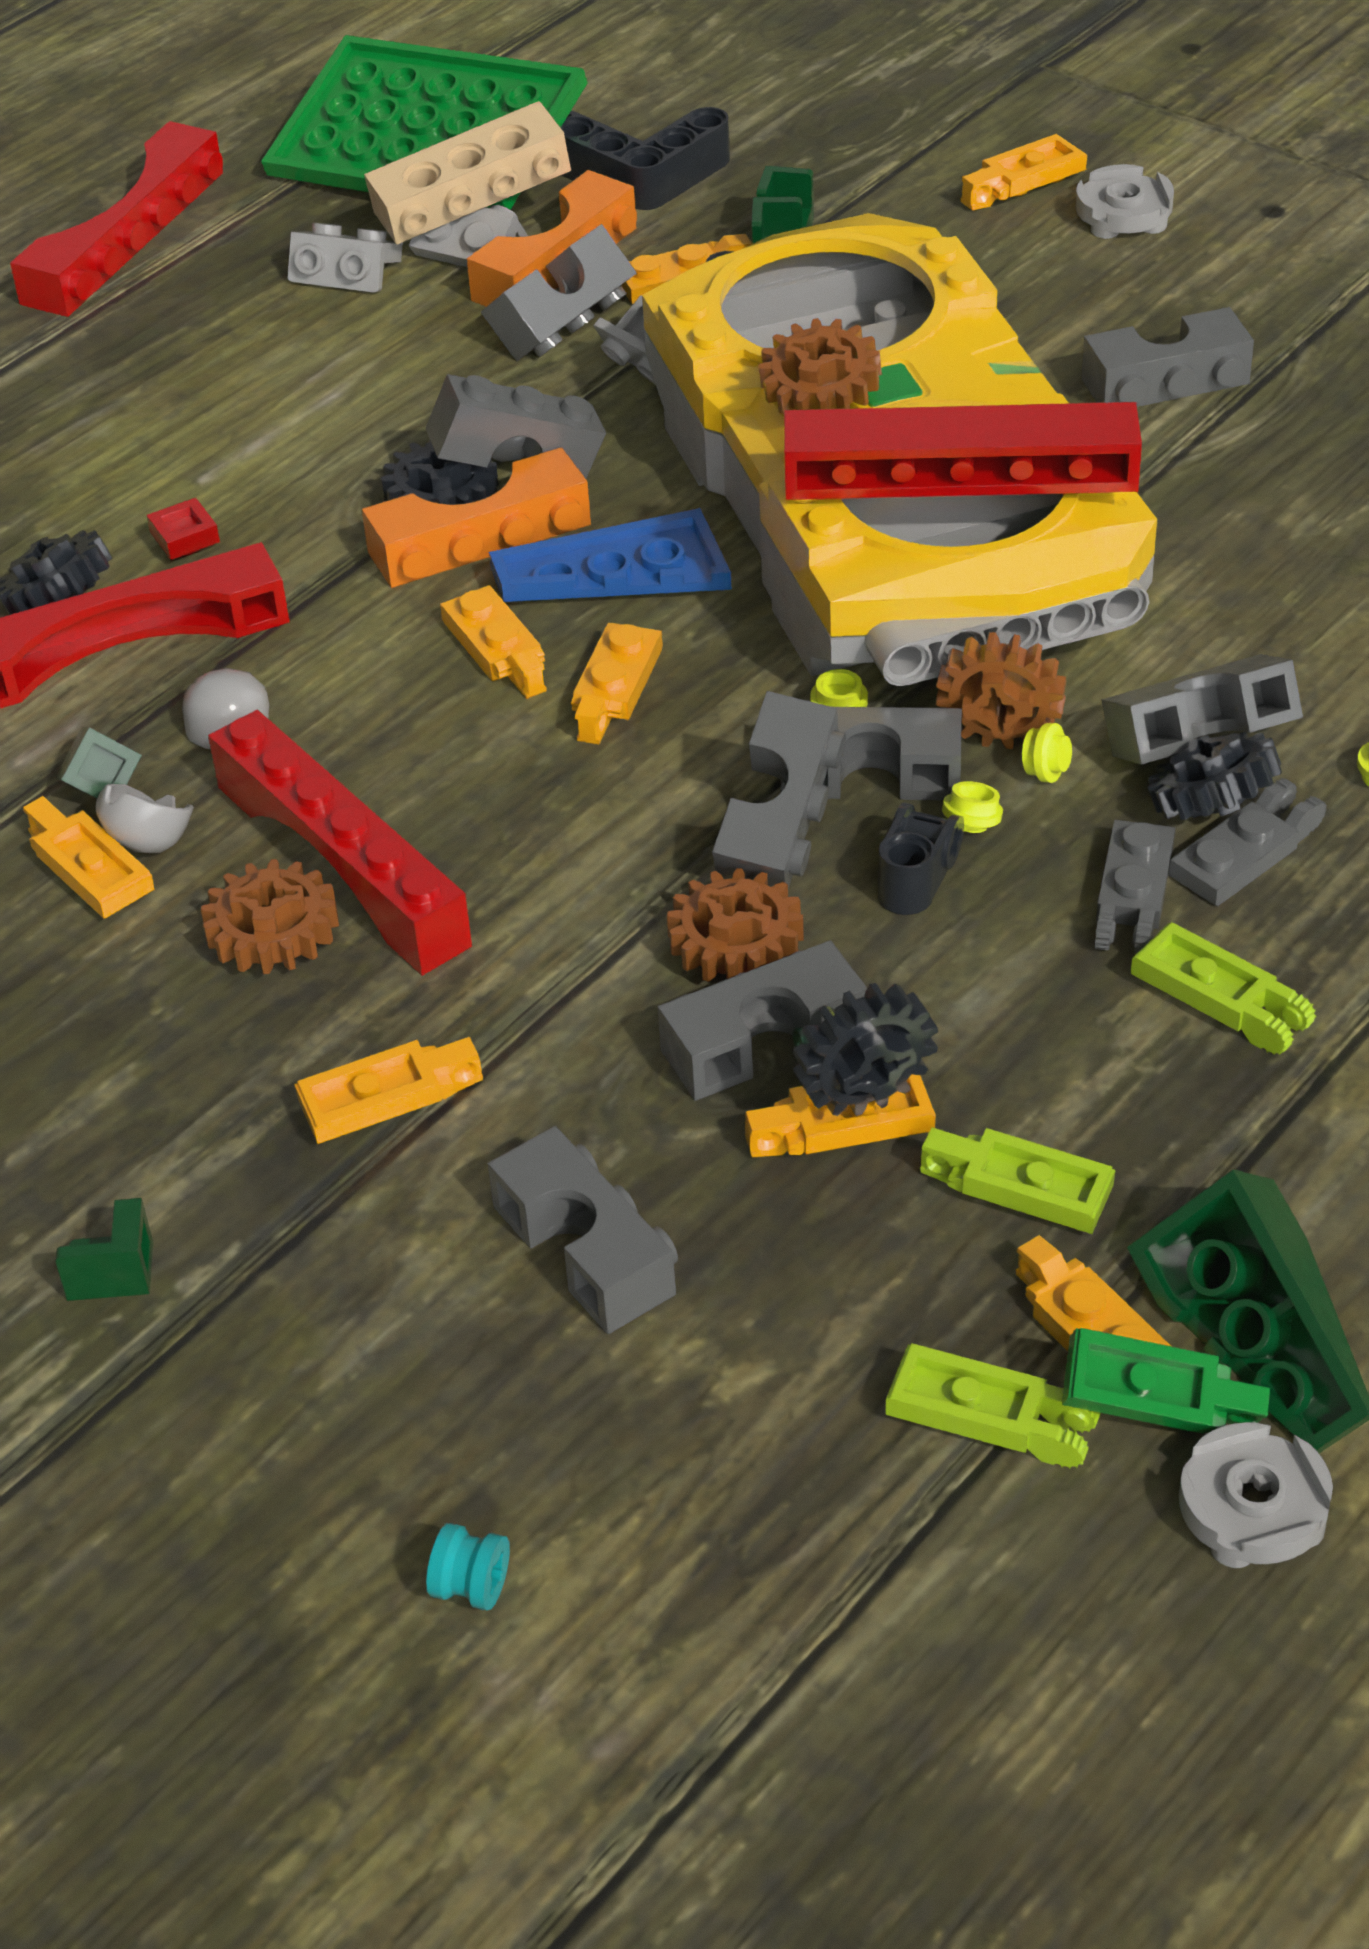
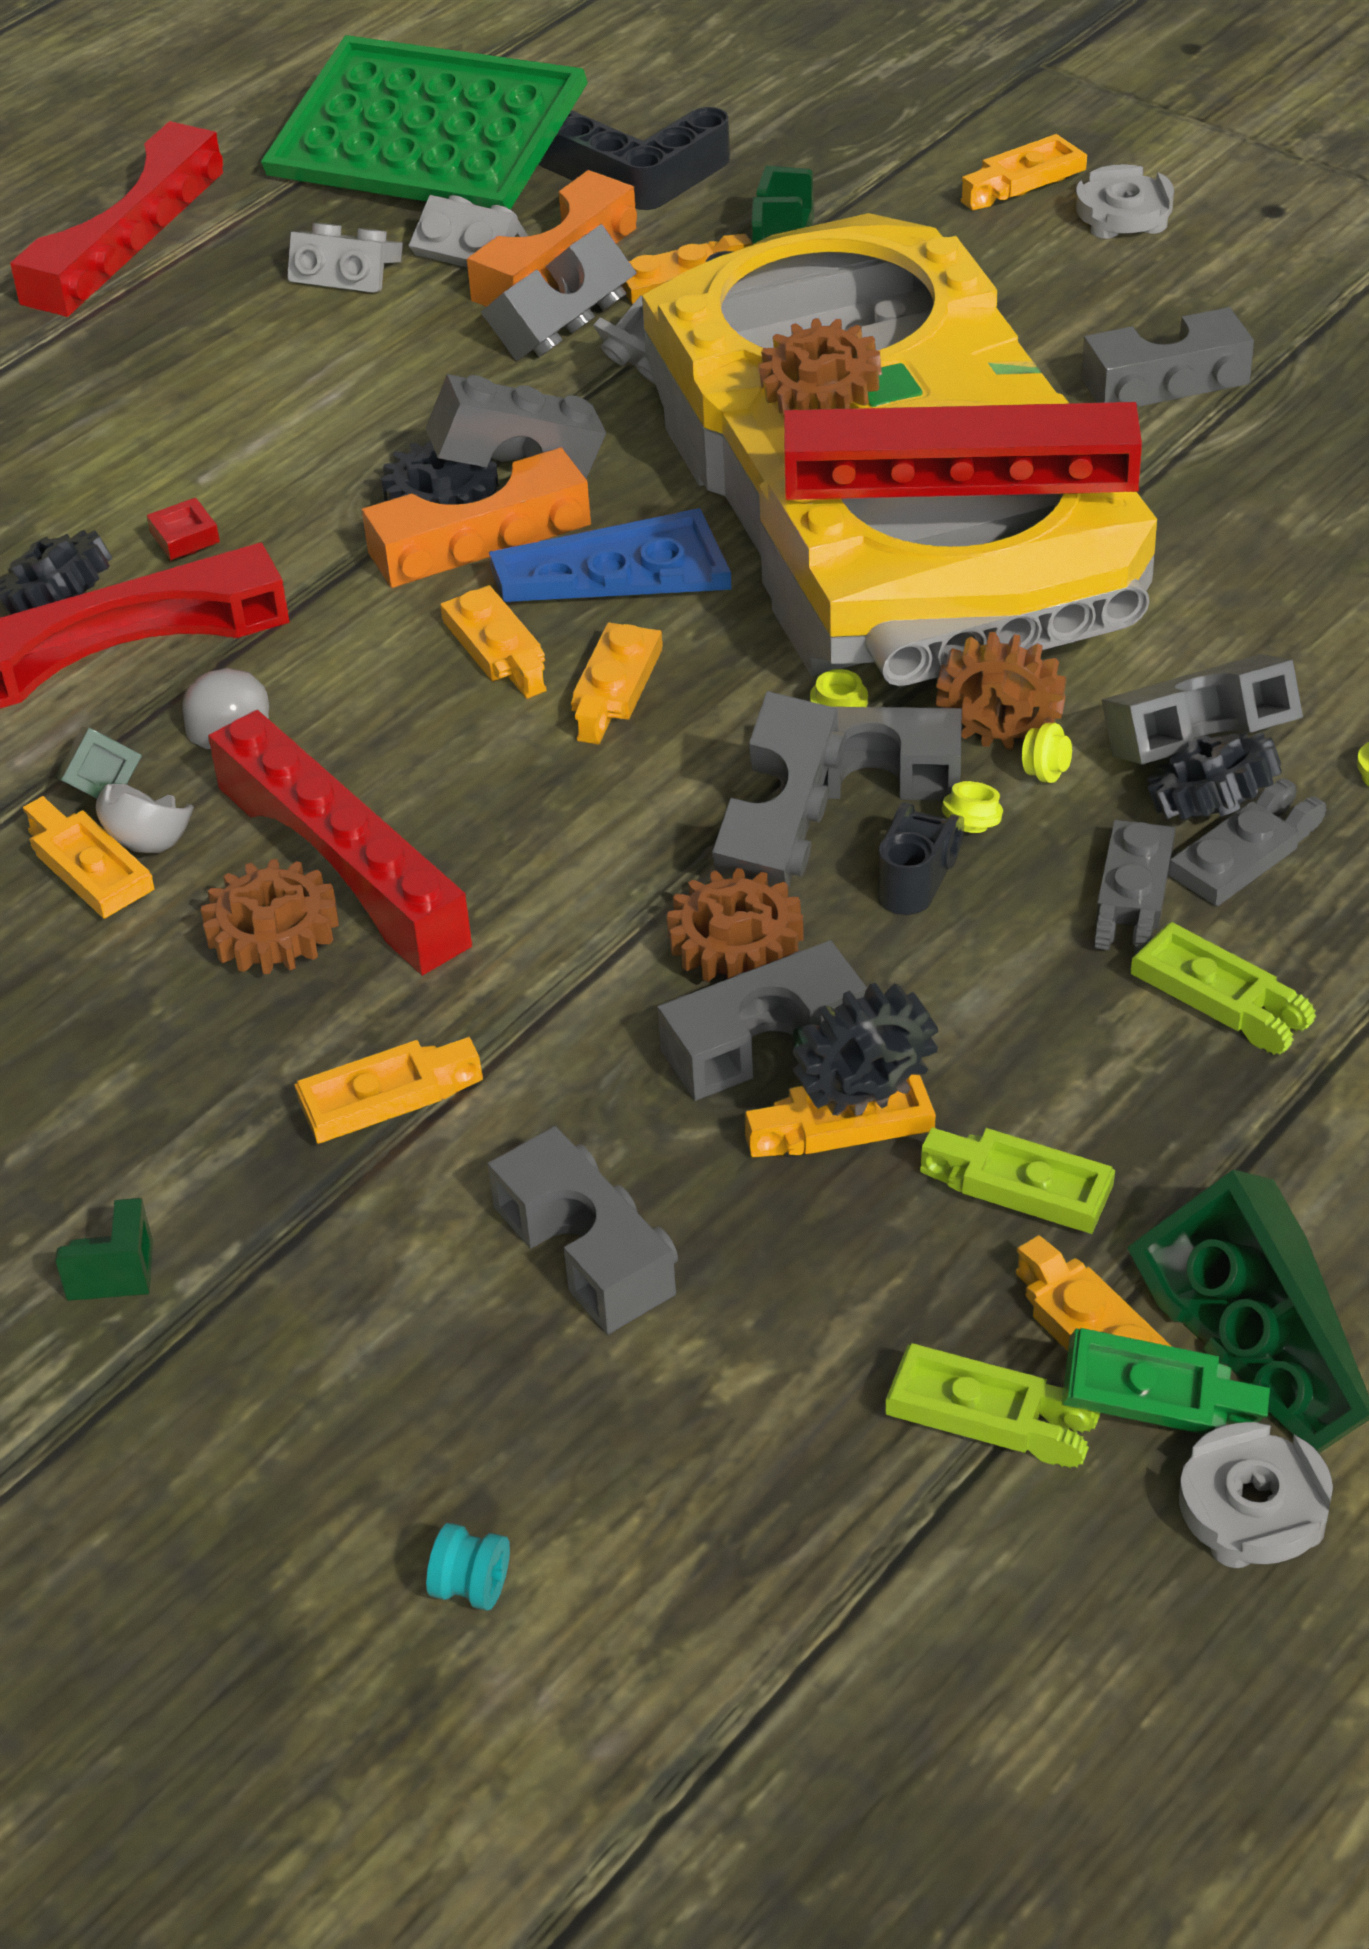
(468, 172): tan brick -> none

